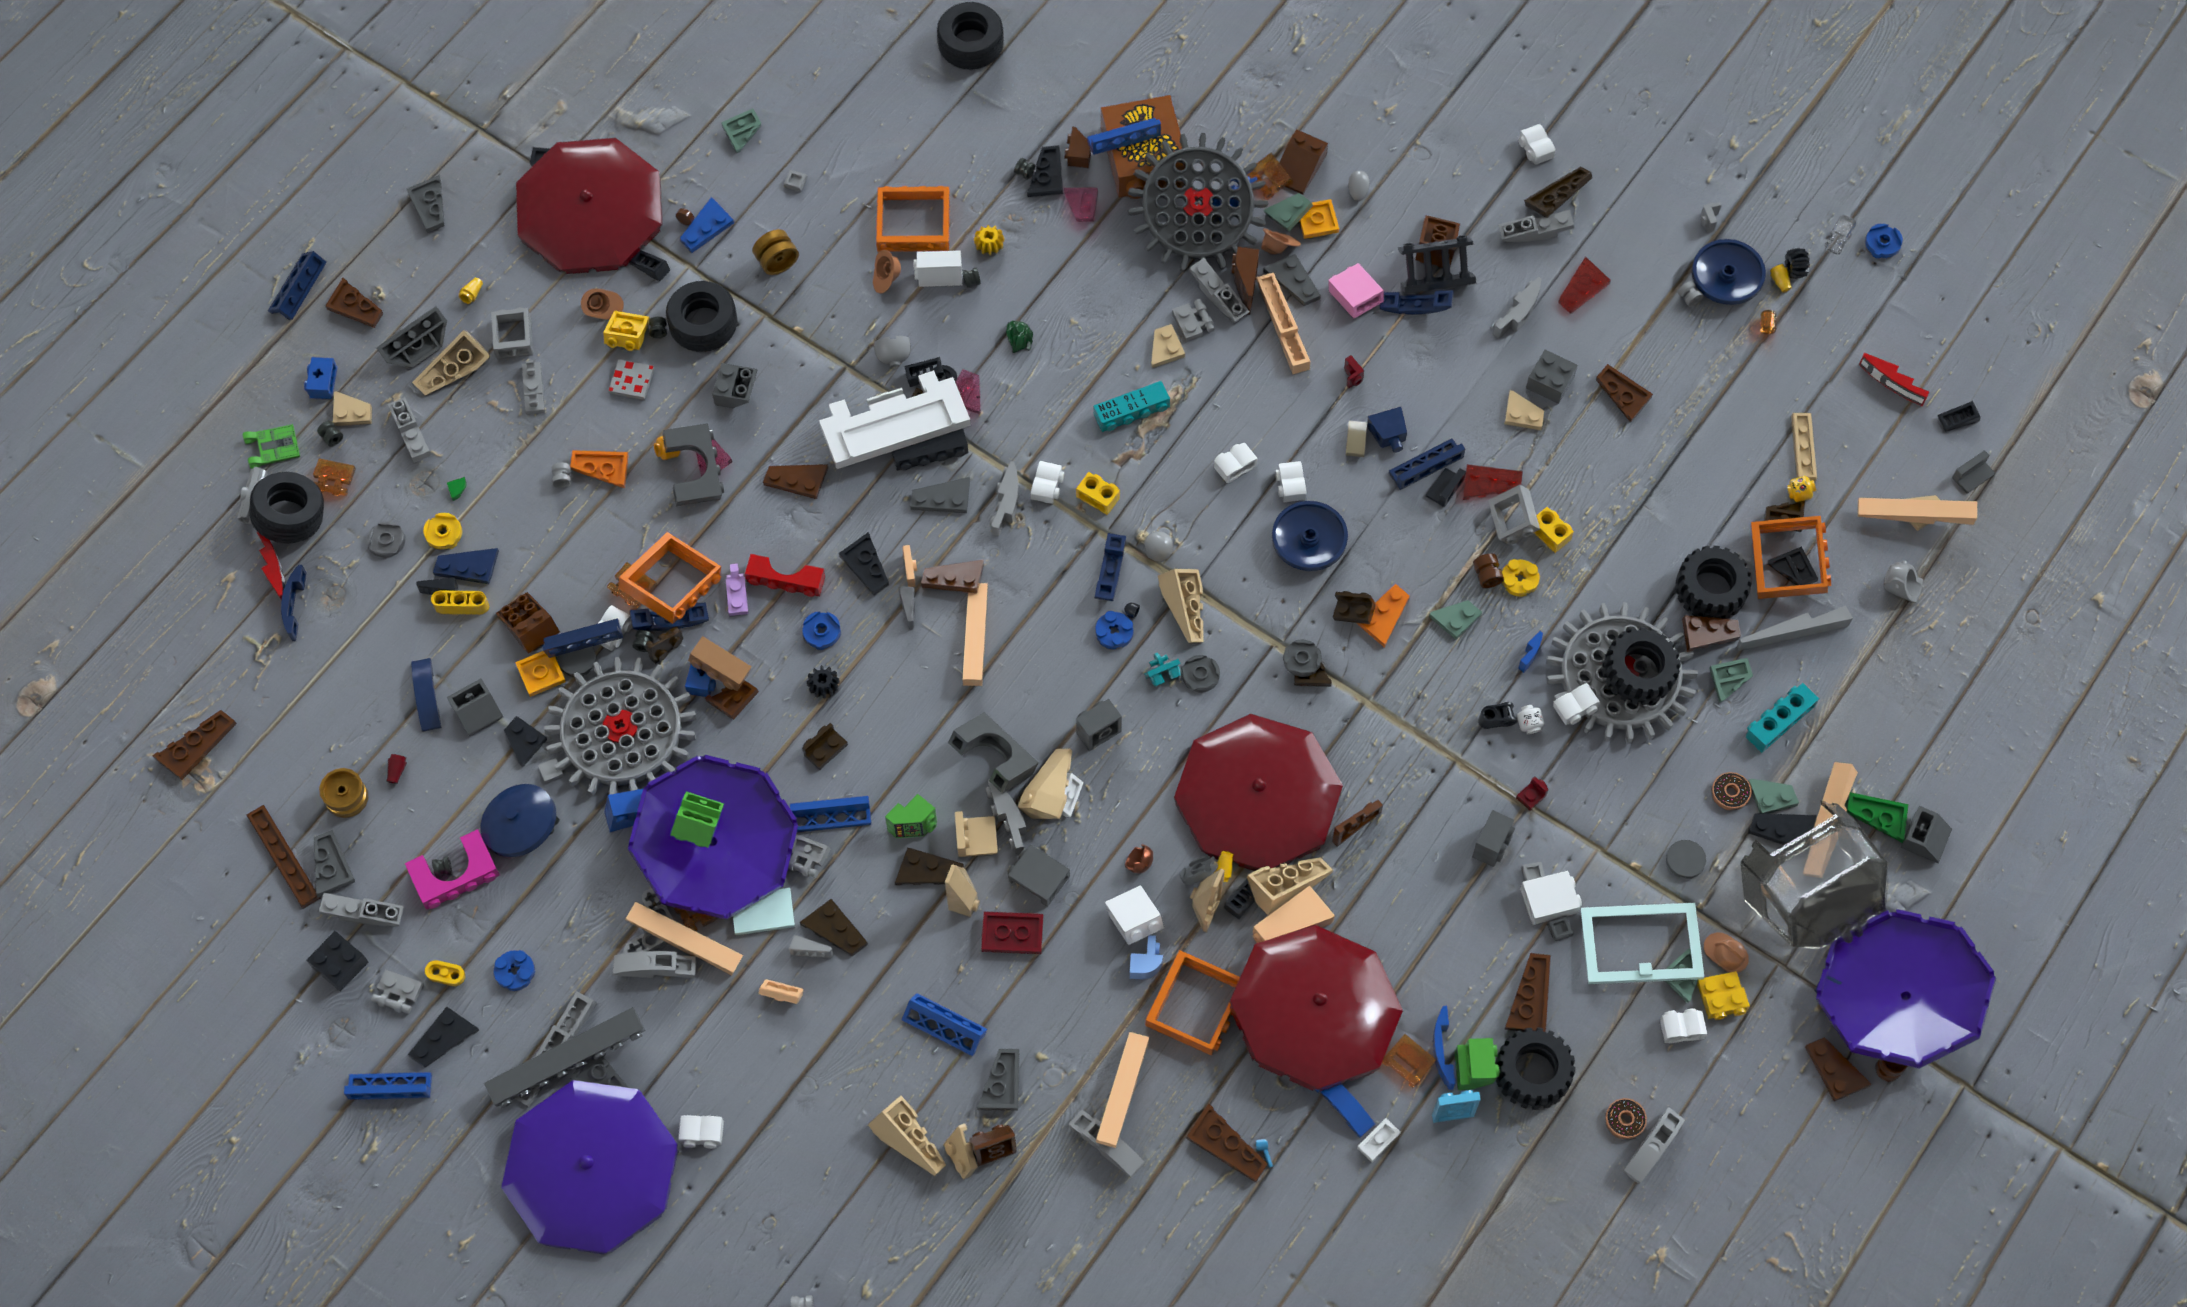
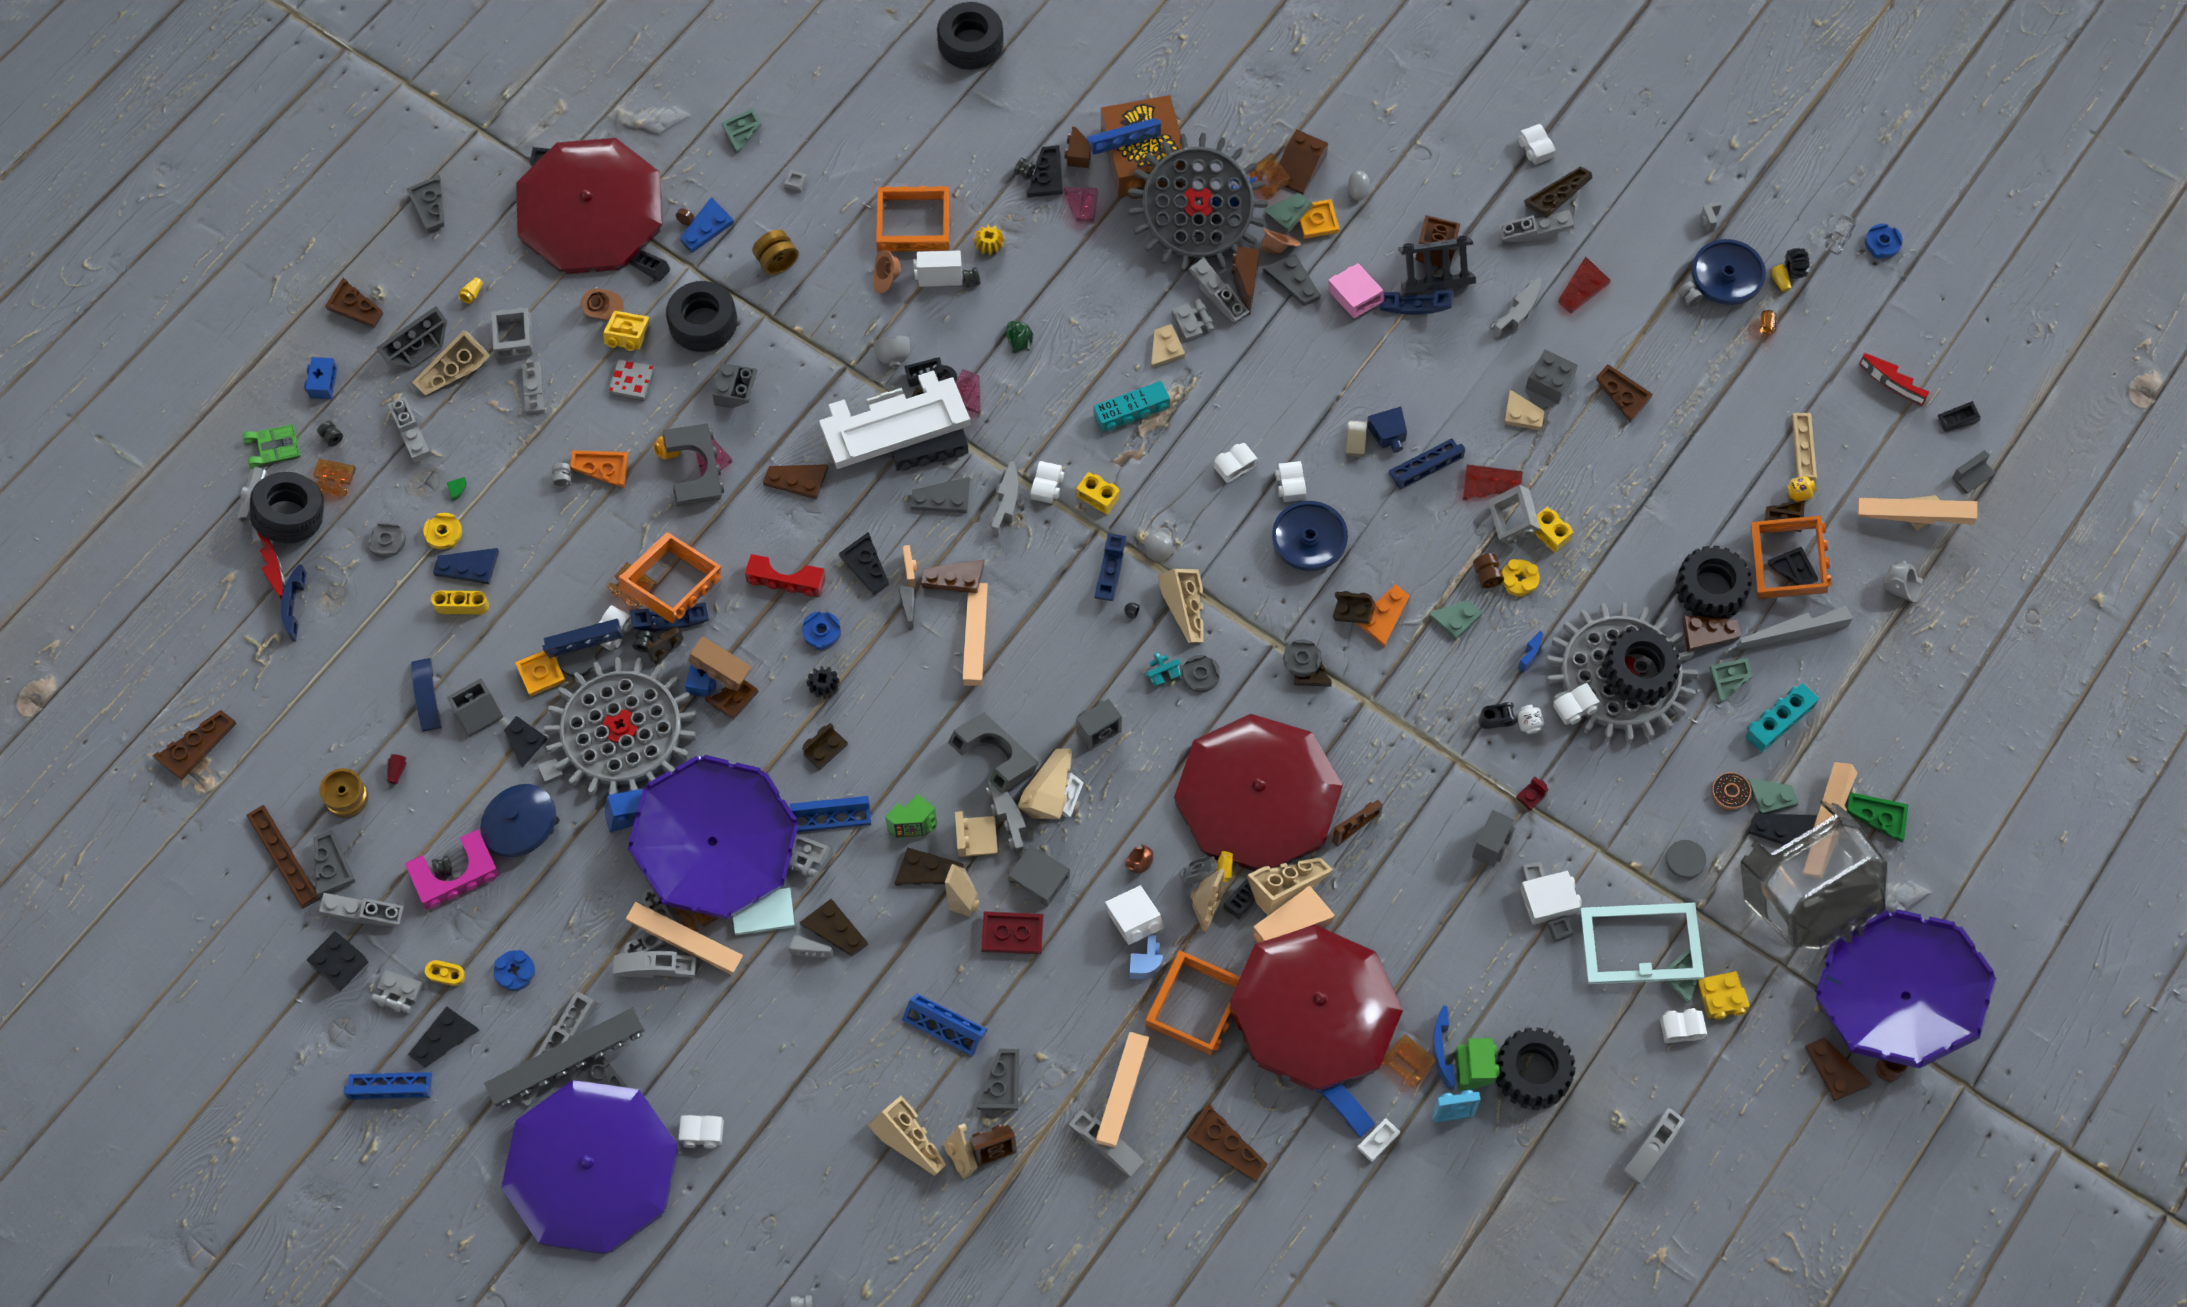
(298, 285): dark blue fence -> none
(350, 411): tan wing -> none
(434, 585): black slope -> none
(528, 622): reddish brown slope -> none
(657, 327): pearl dark grey wheel -> none
(697, 819): bright green piece -> none
(736, 592): lavender hinge -> none
(781, 991): light nougat plate -> none
(1111, 620): blue plate -> none
(1262, 1145): dark azure hand -> none
(1284, 323): light nougat slope -> none
(1354, 372): dark red bracket -> none
(1446, 486): black panel -> none
(1532, 996): reddish brown wing -> none
(1628, 1107): tile -> none
(1726, 952): nougat piece -> none
(1927, 835): dark grey slope -> none

